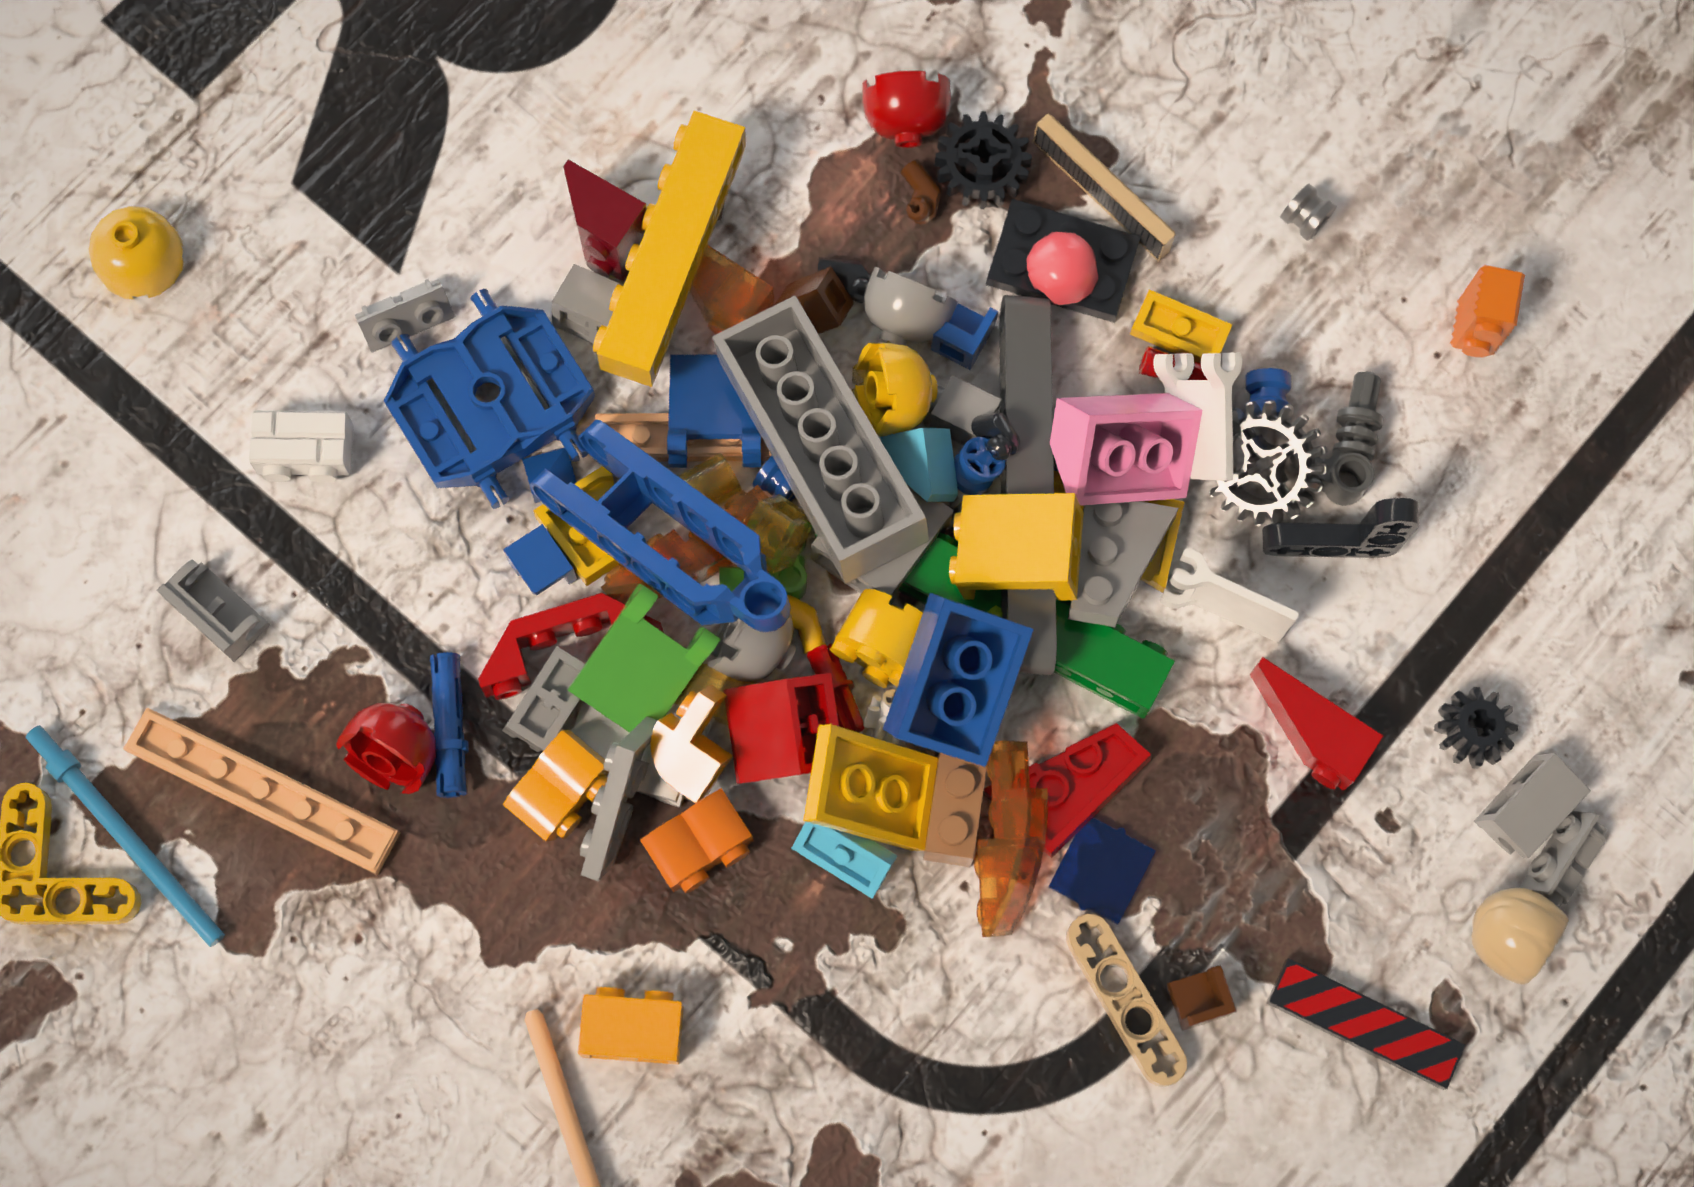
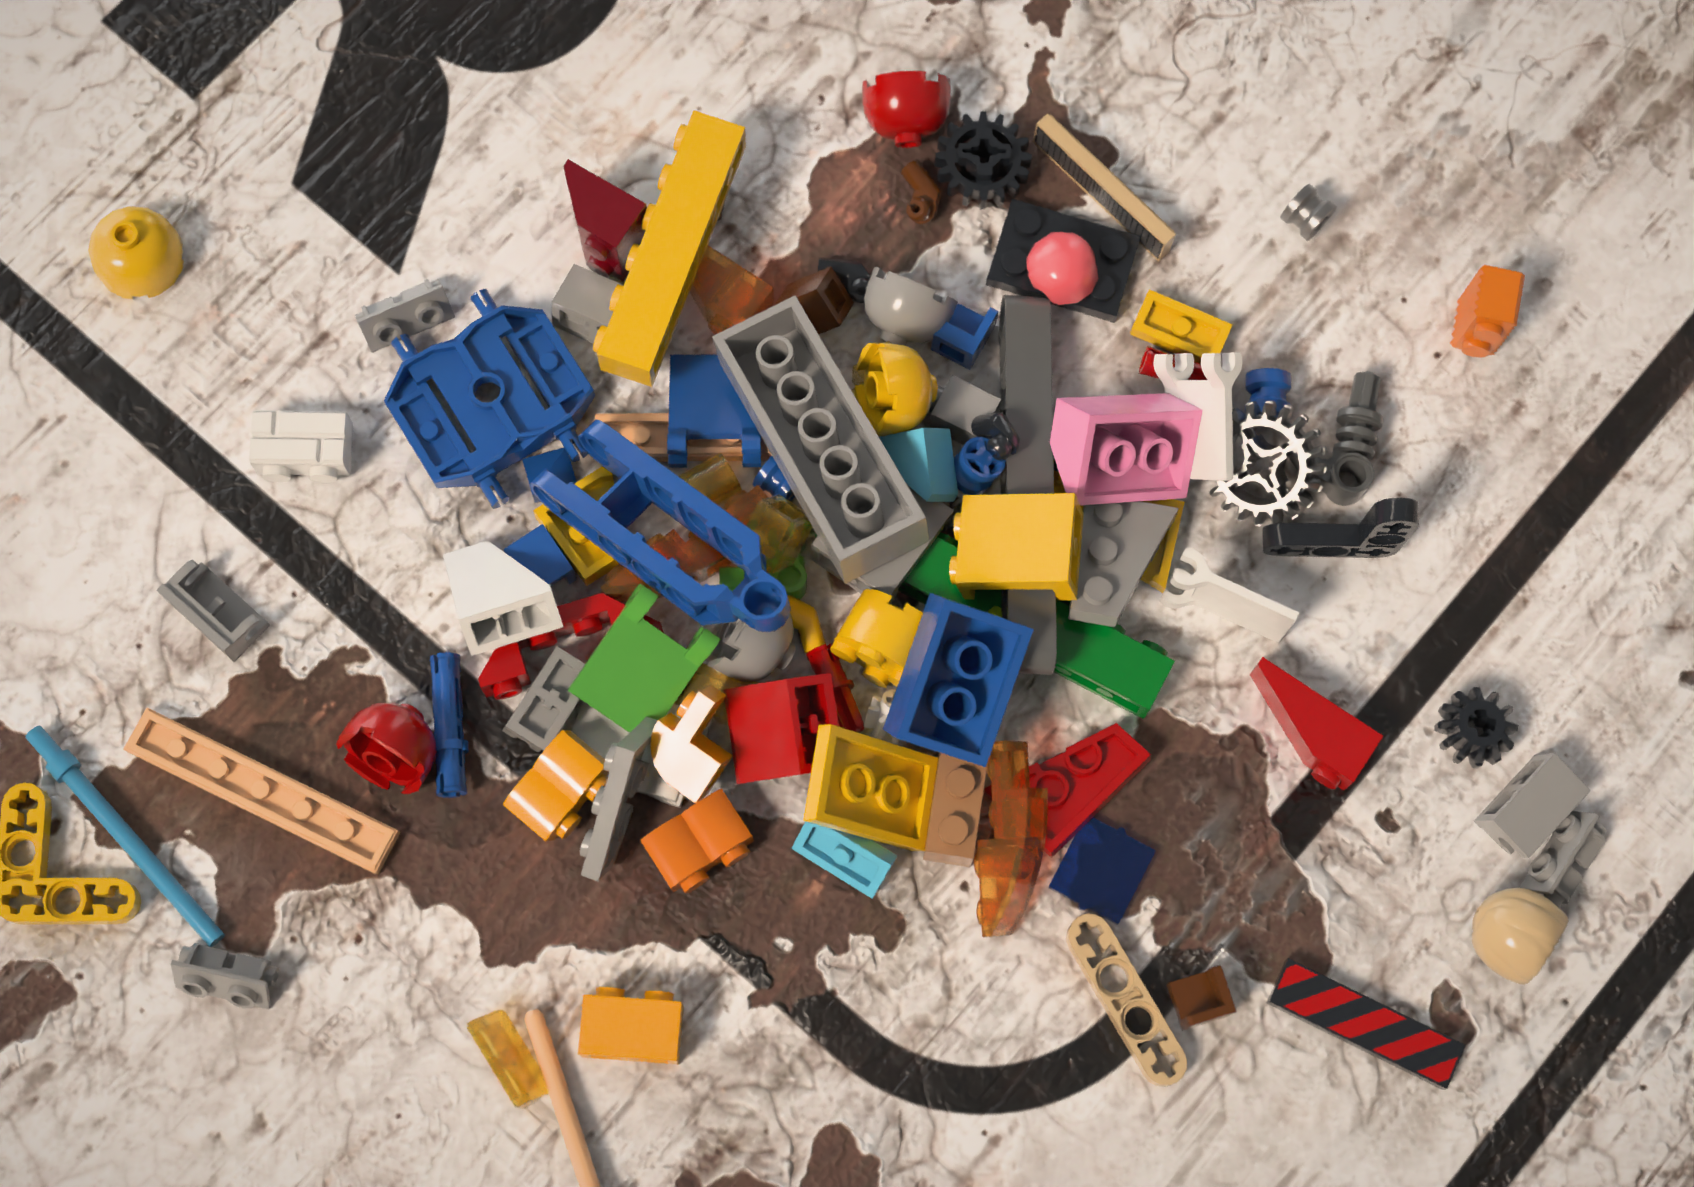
(203, 973): none -> light grey hinge
(498, 598): none -> white slope
(509, 1058): none -> clear yellow slope

